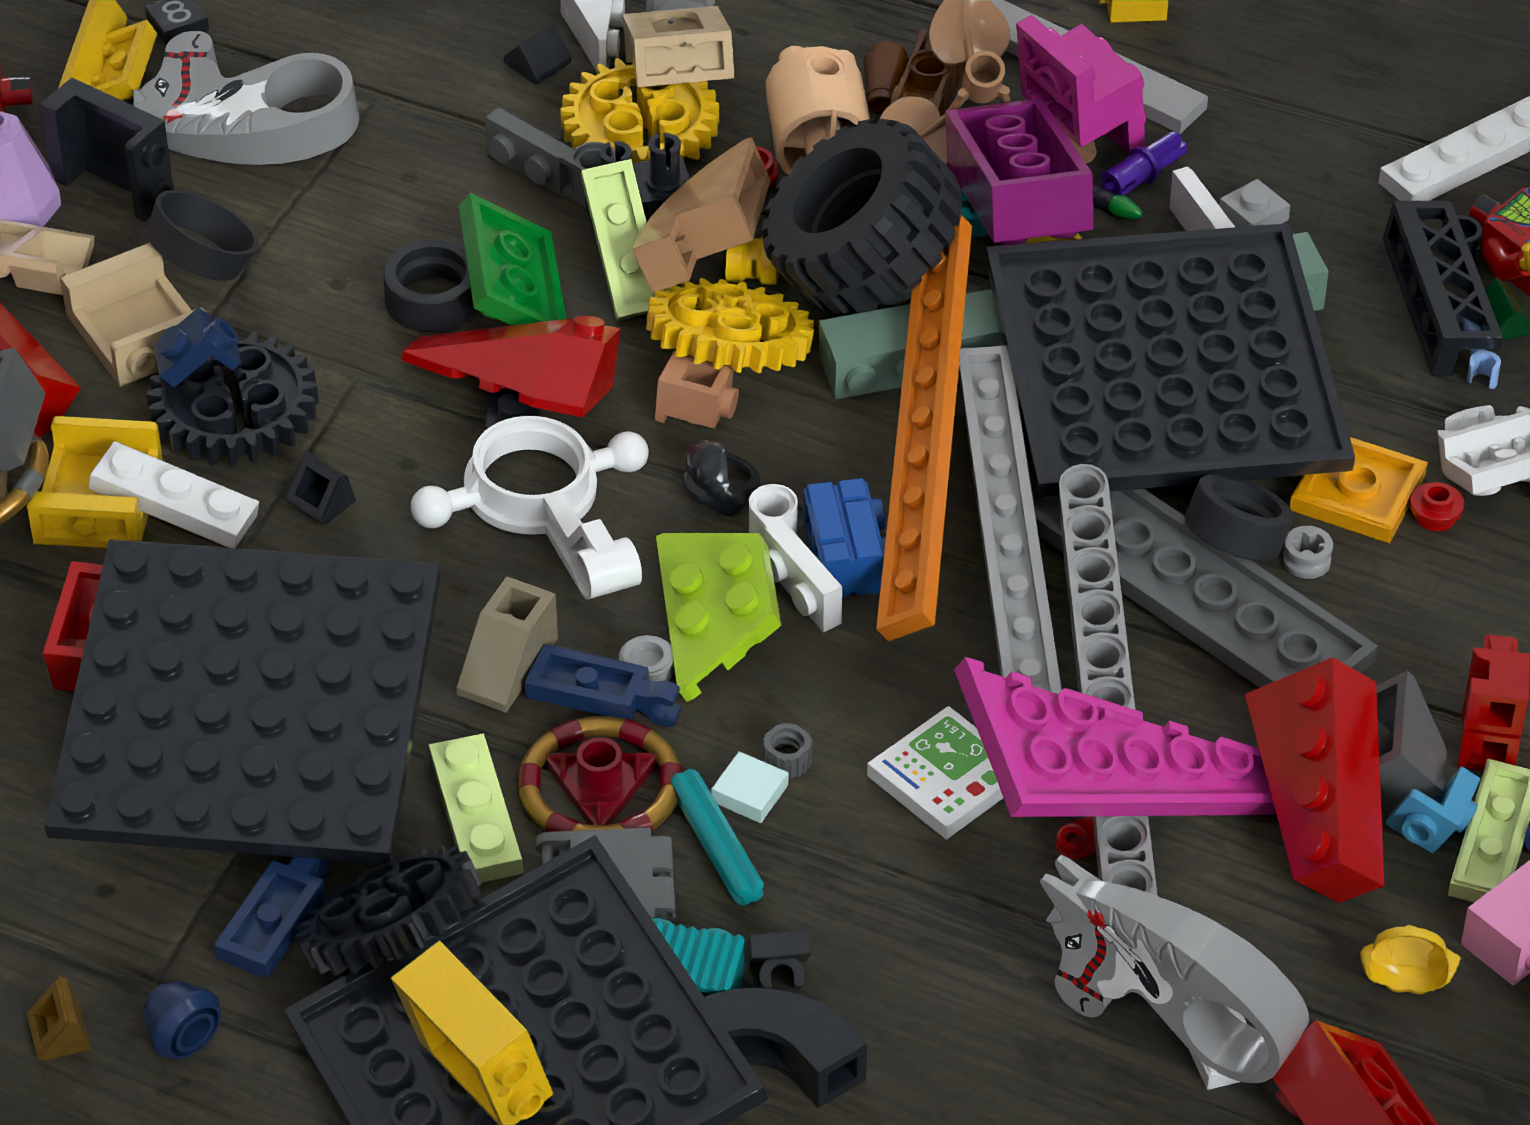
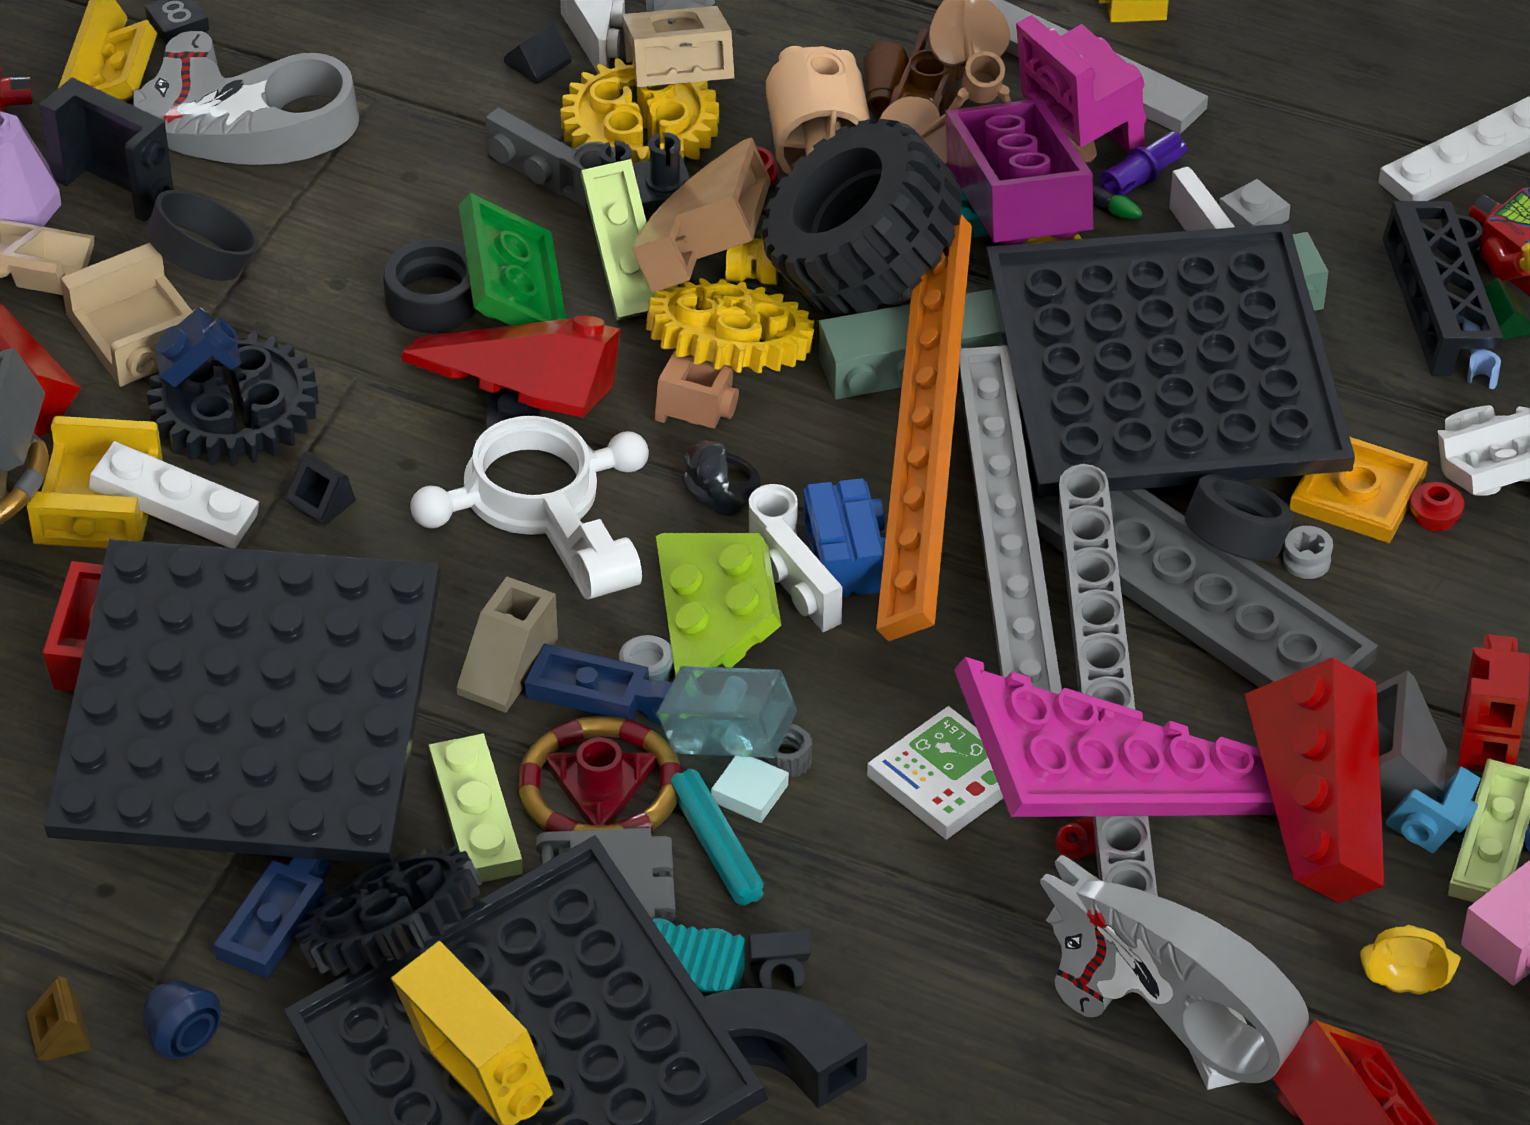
(727, 711): none -> clear light blue brick

